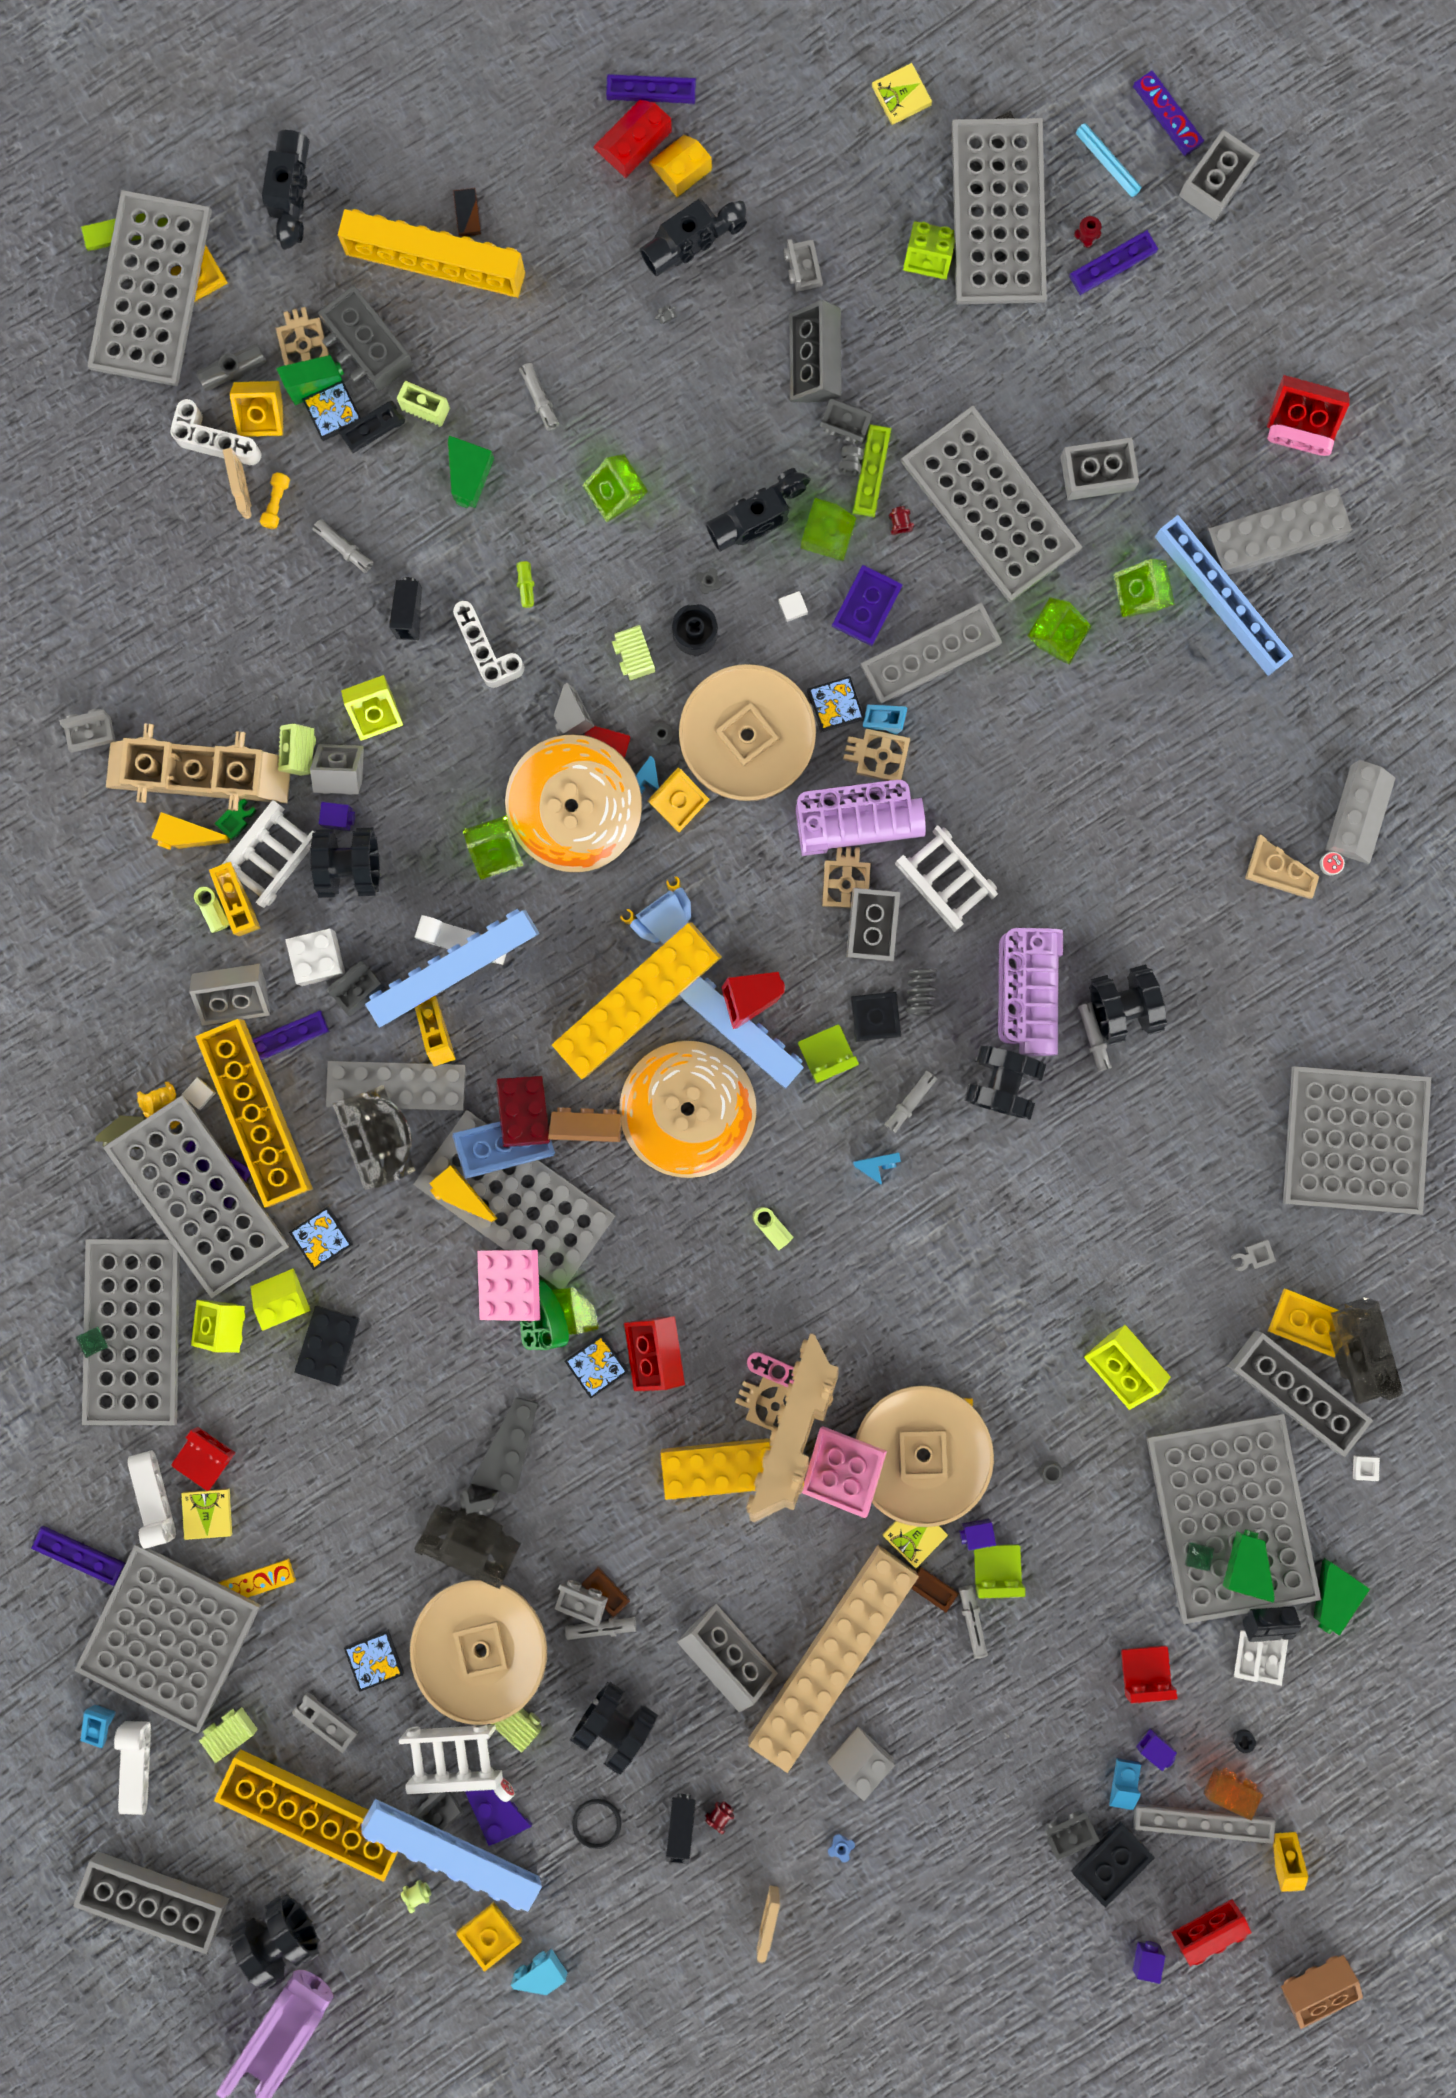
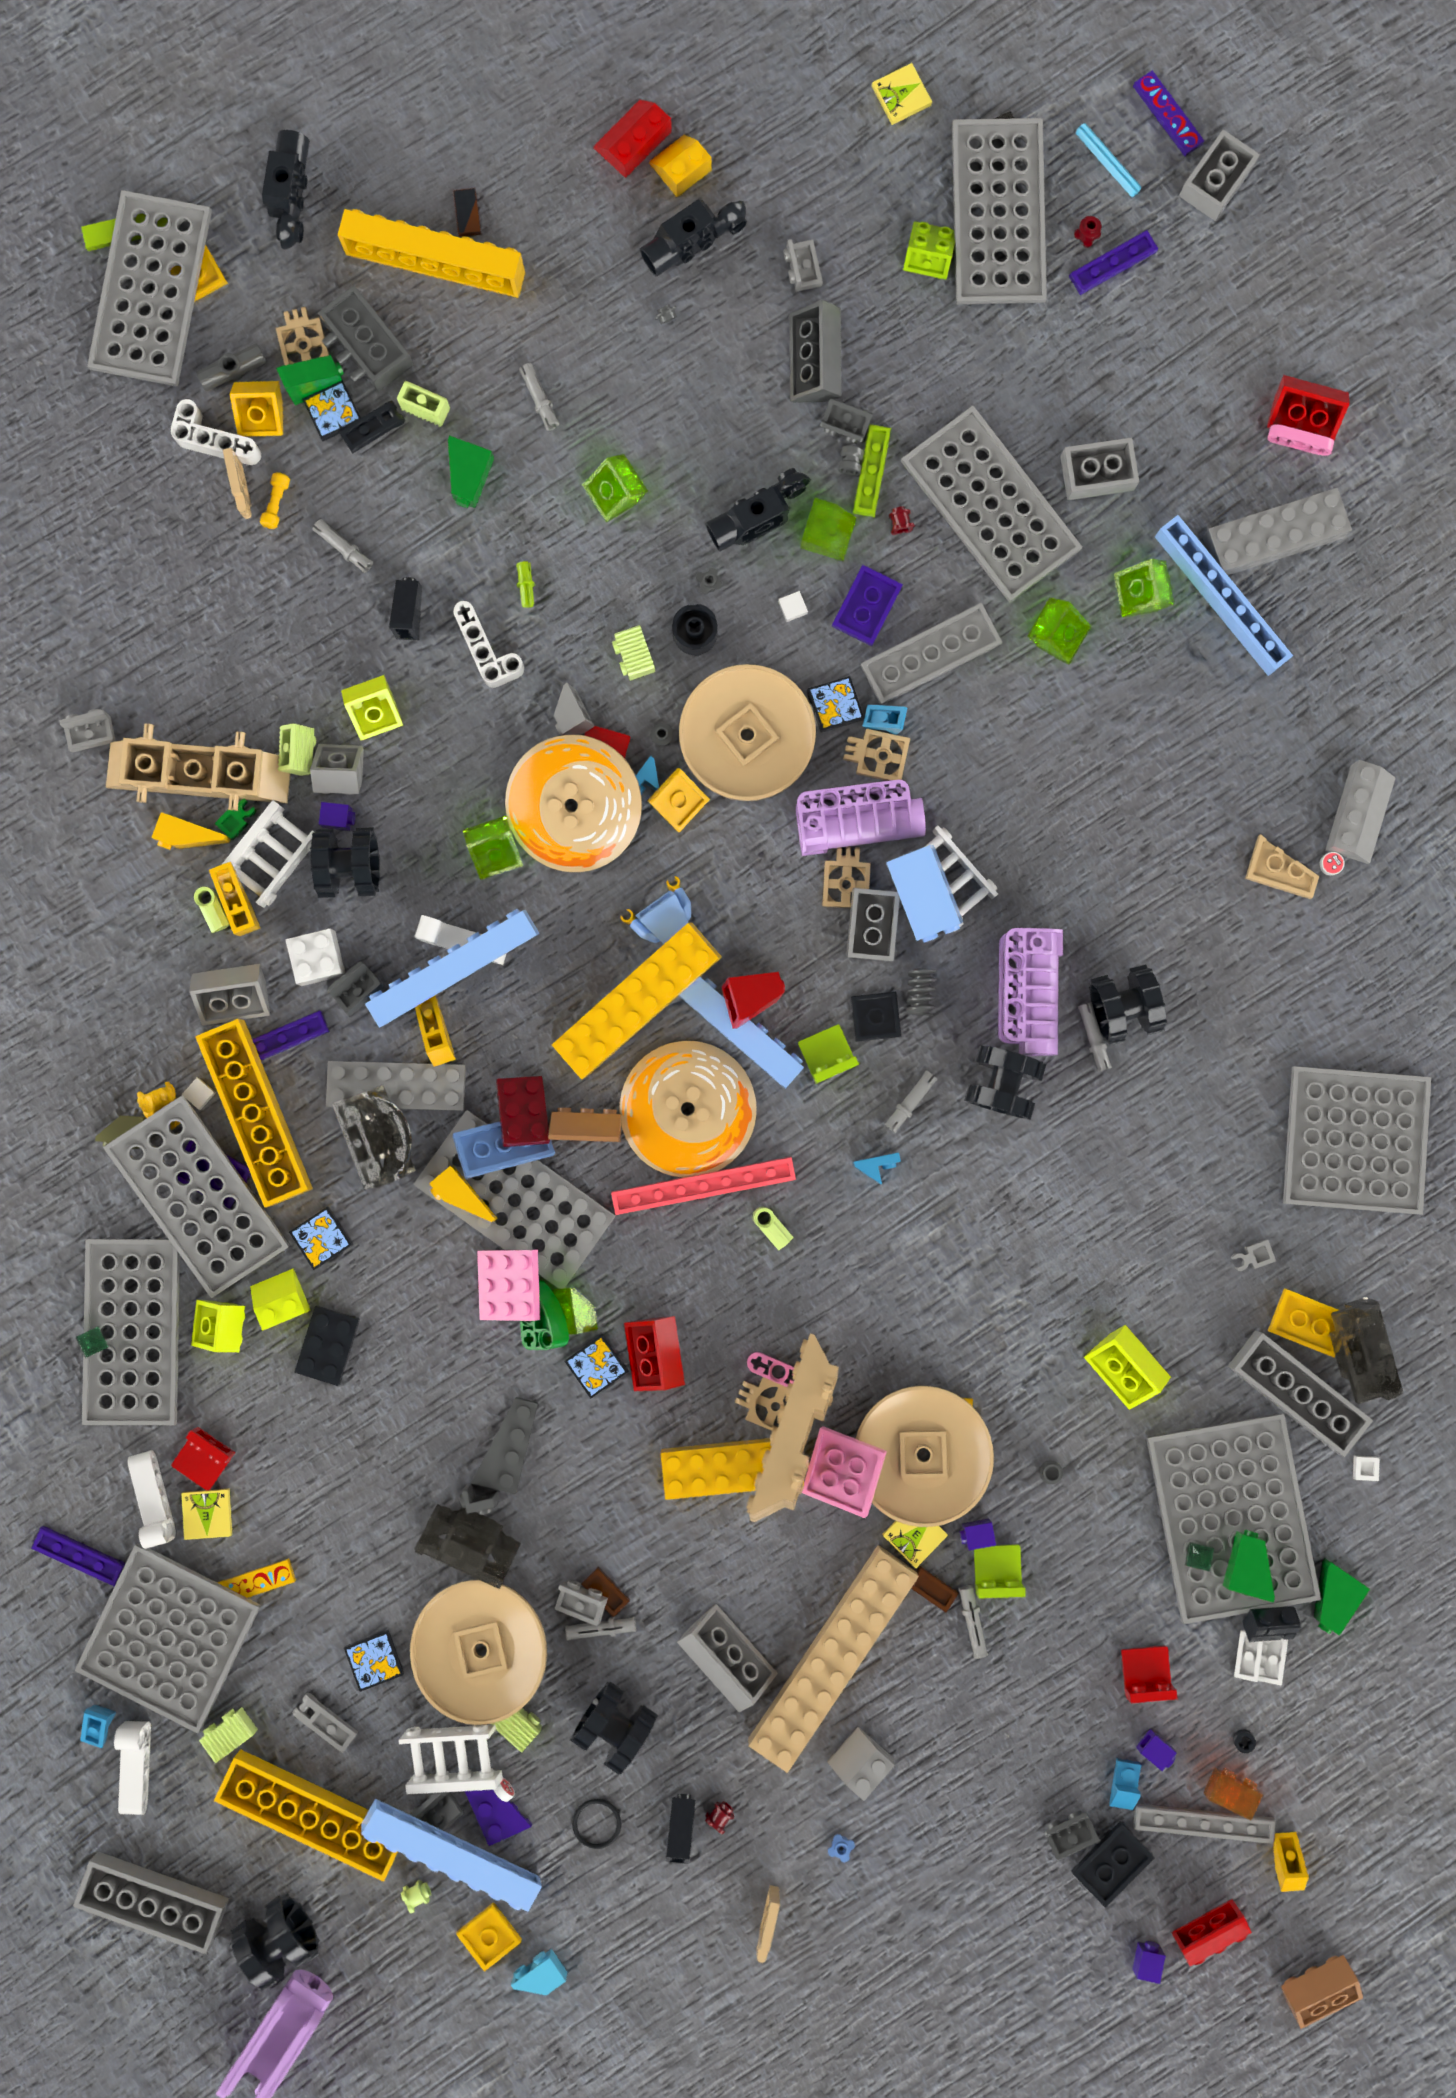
(651, 89): dark purple tile -> none
(703, 1185): none -> coral plate
(925, 893): none -> light blue brick

